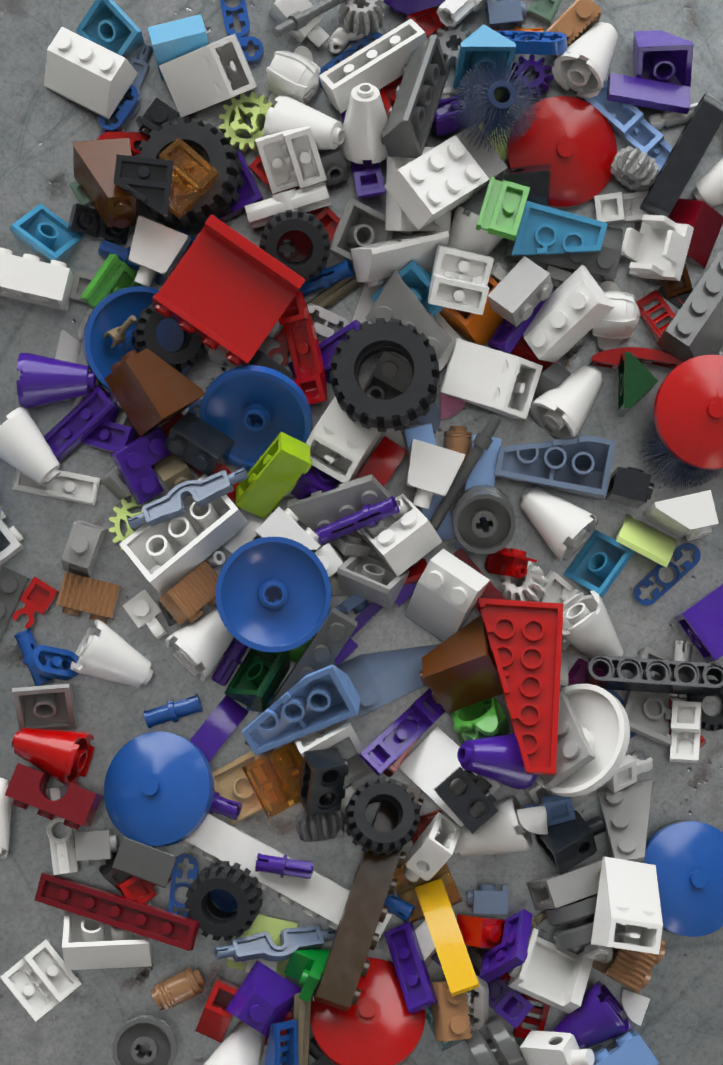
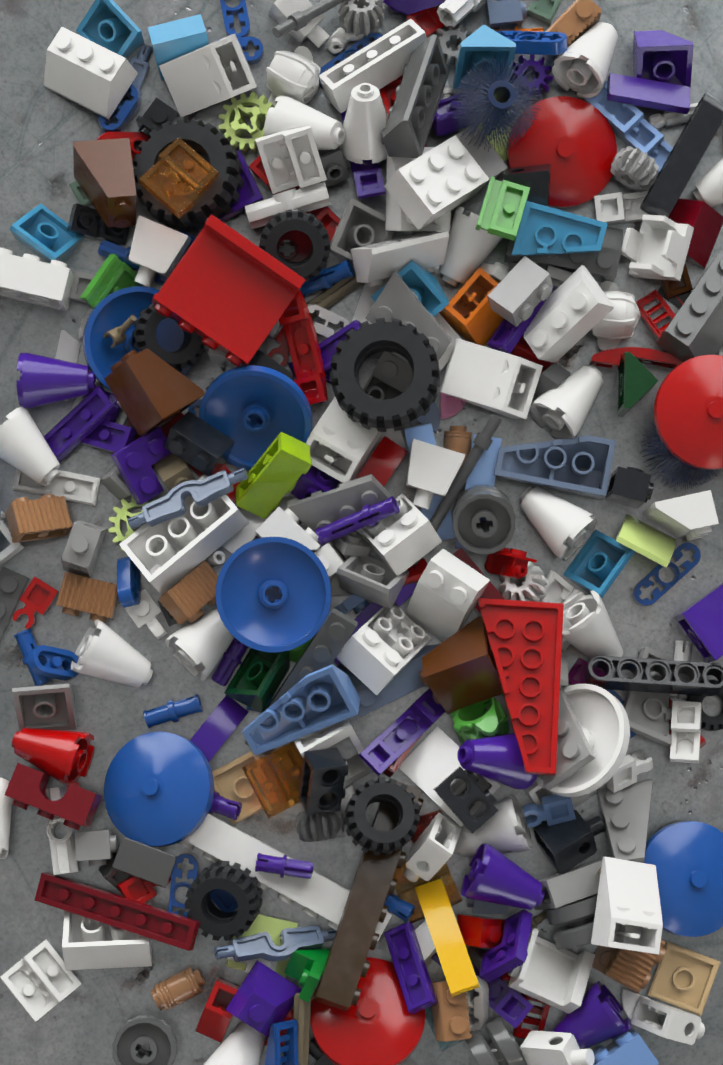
(38, 518): none -> medium nougat brick
(128, 582): none -> blue beam
(146, 180): black wing -> none
(383, 647): none -> white slope
(460, 280): white slope -> none
(500, 881): none -> dark purple cone
(533, 819): white tile -> none
(599, 953): white tile -> none
(678, 1024): none -> white torso
(683, 978): none -> tan tile

